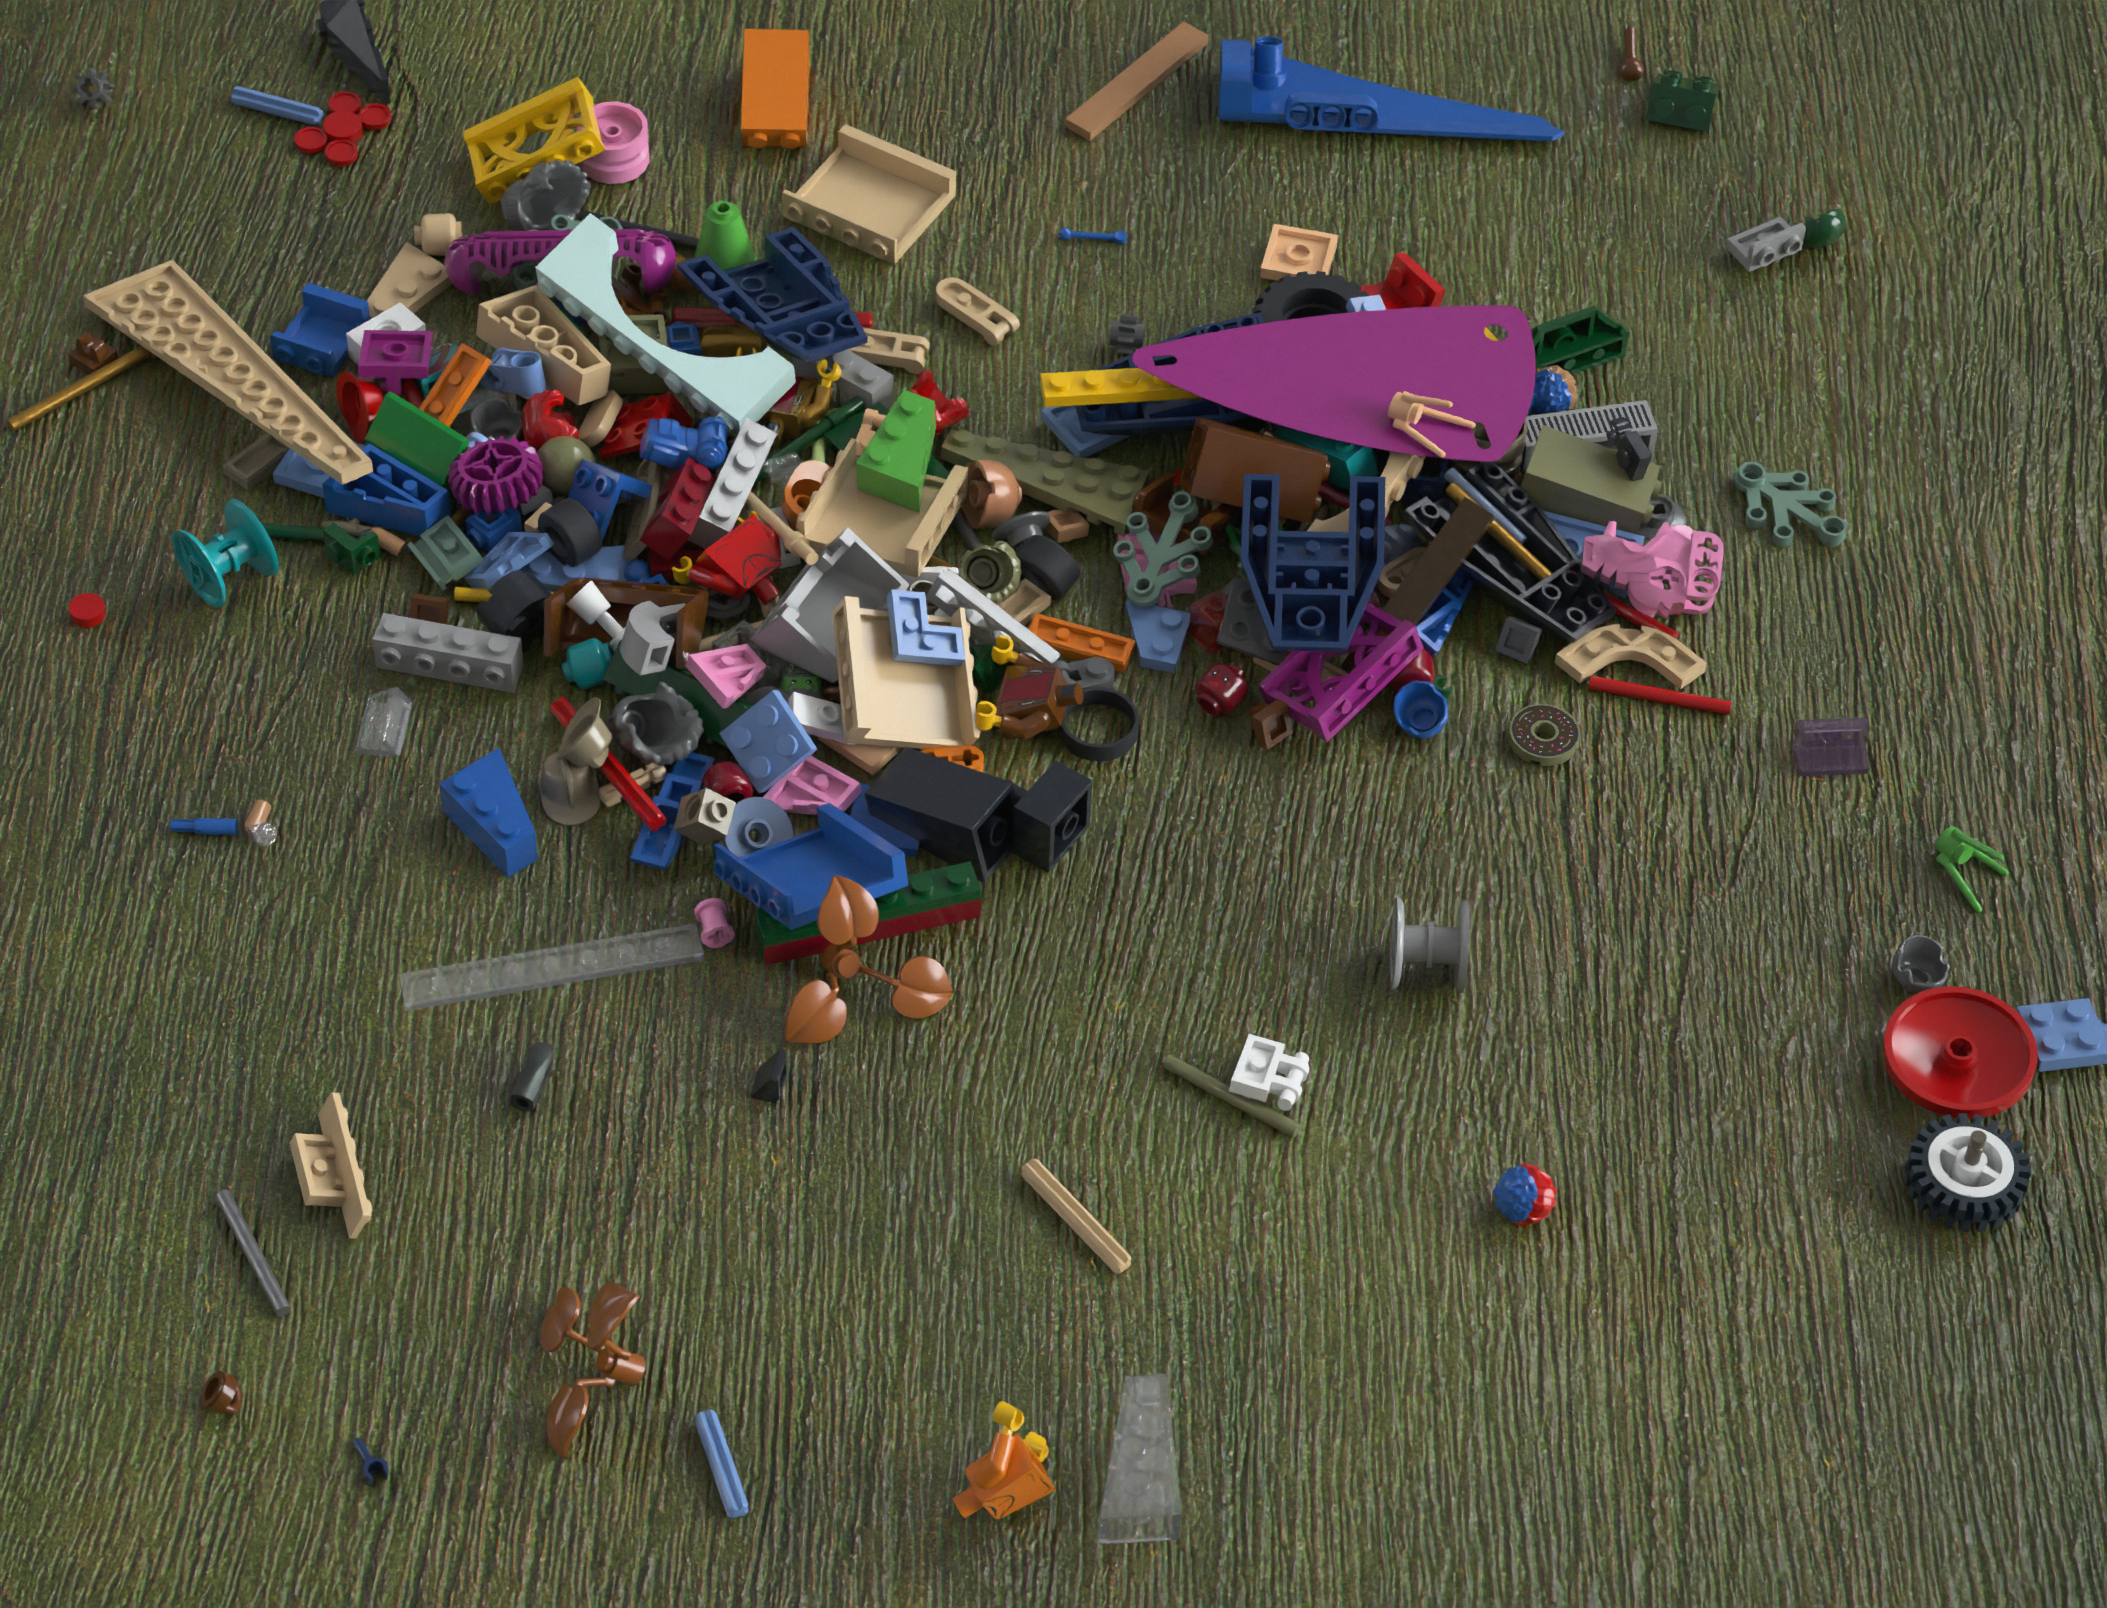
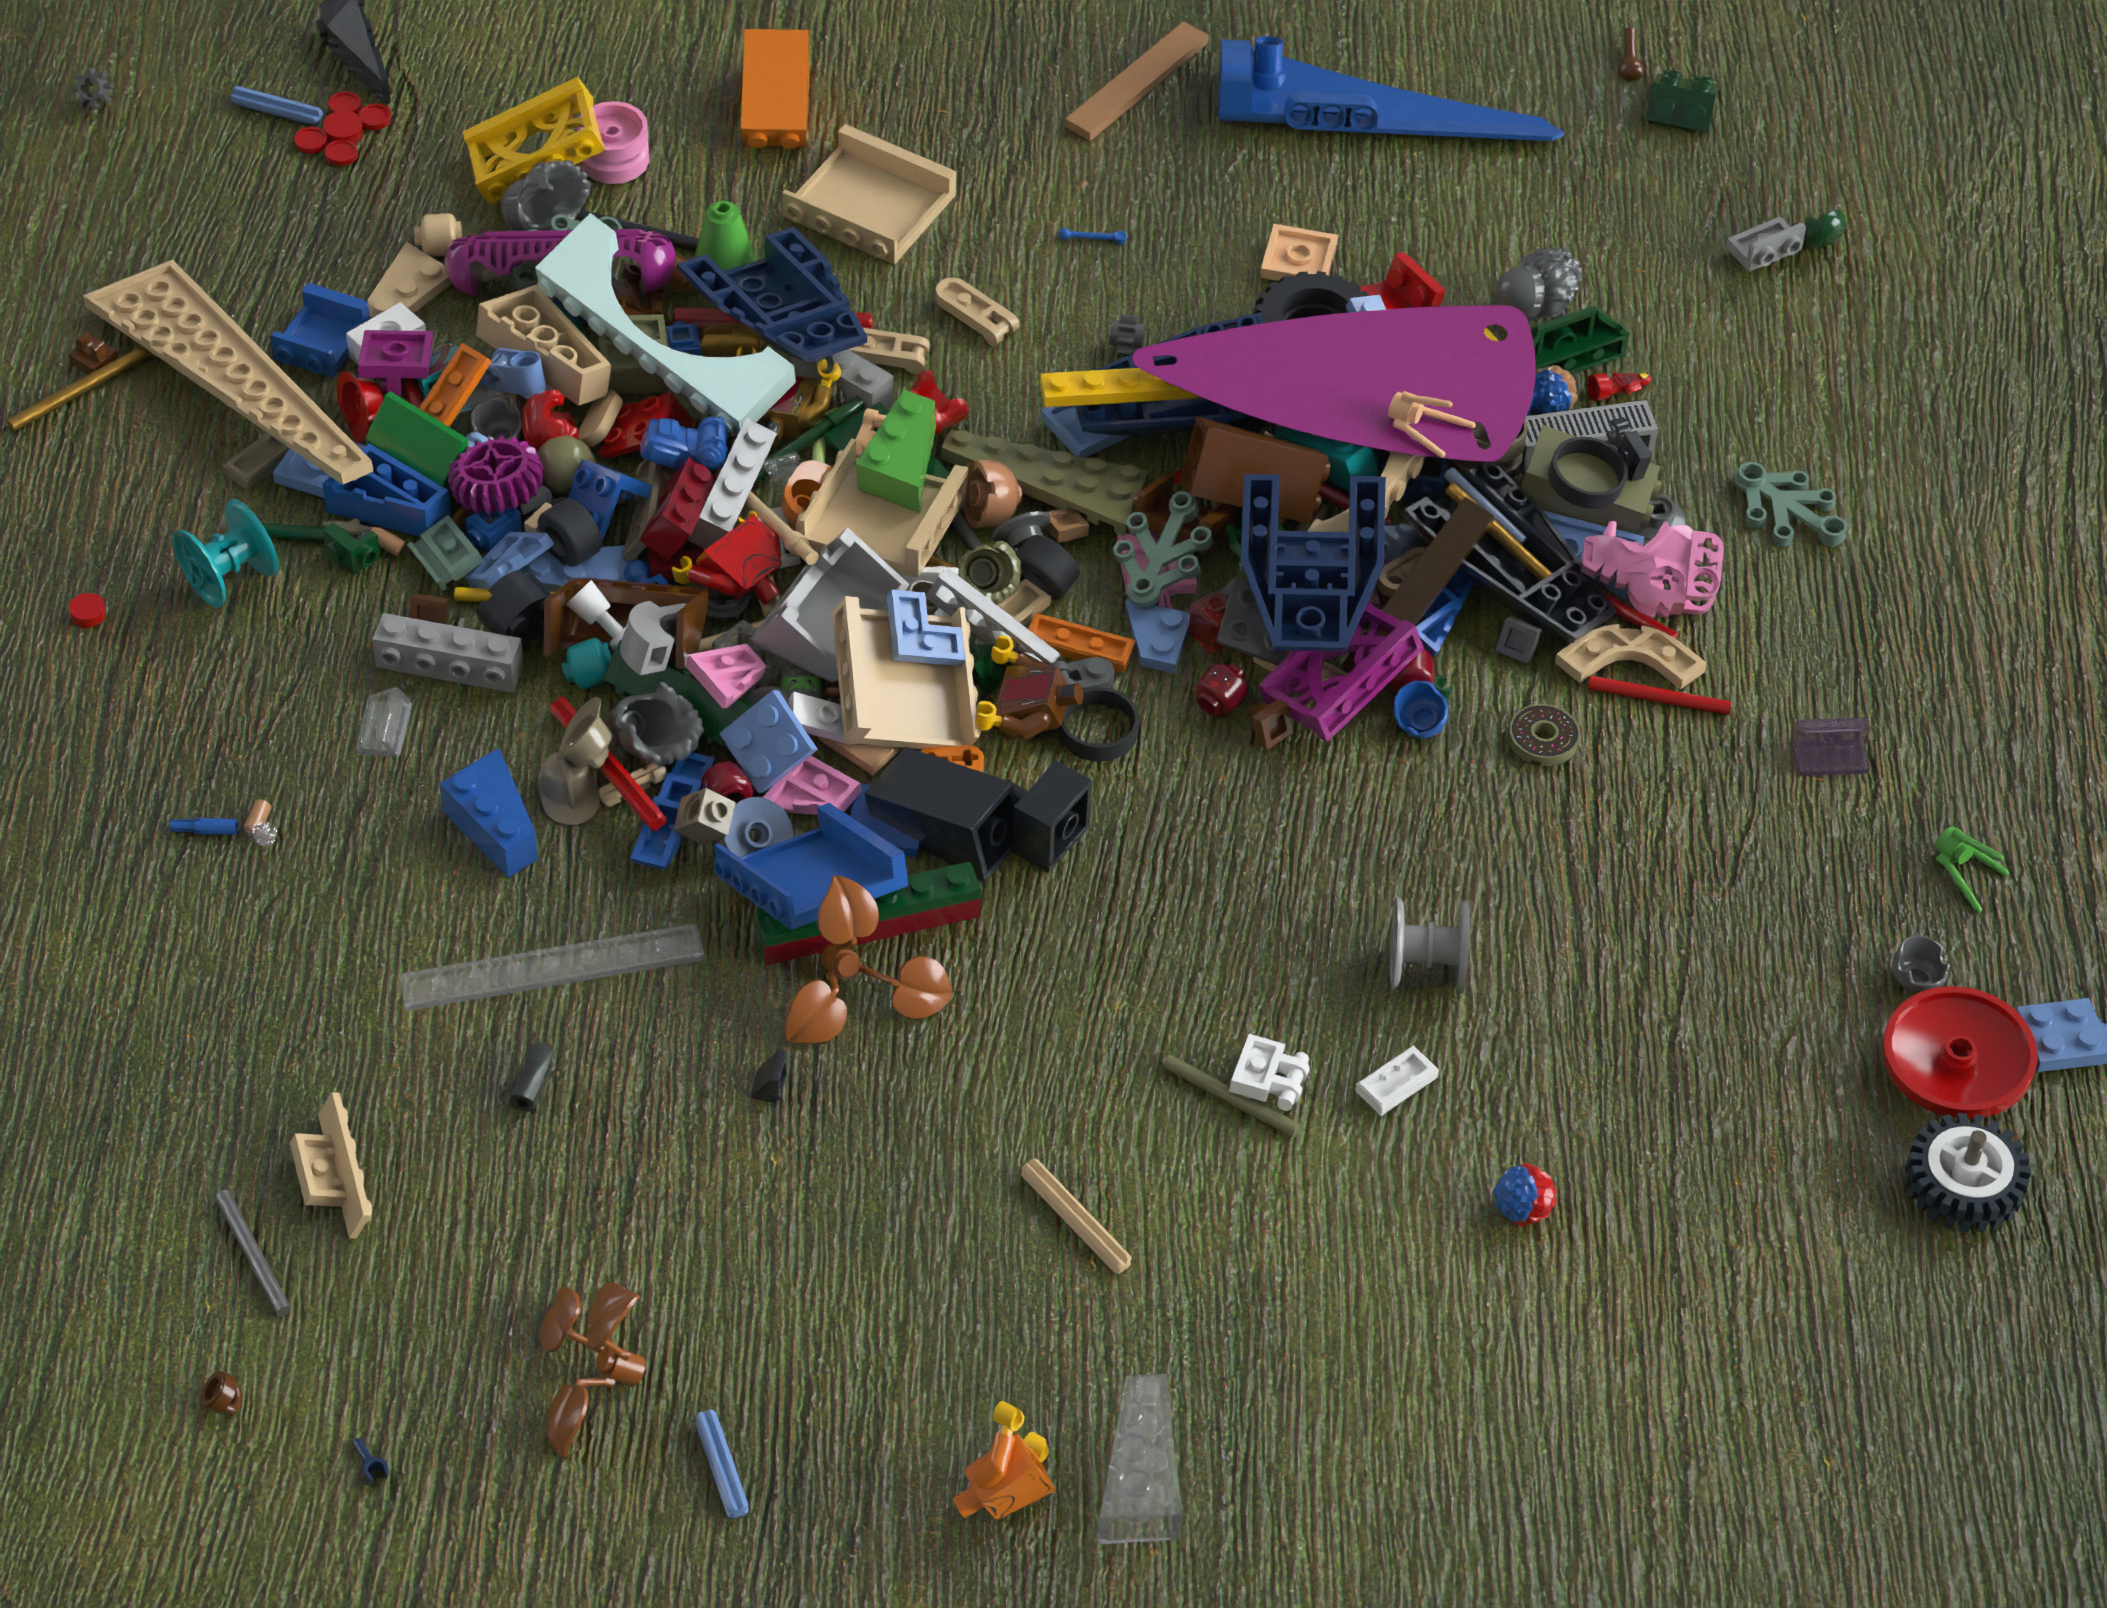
(714, 922): bright pink bush -> none
(1397, 1080): none -> white plate
(1540, 284): none -> dark grey hair
(1598, 449): none -> black tyre
(1602, 387): none -> red piece

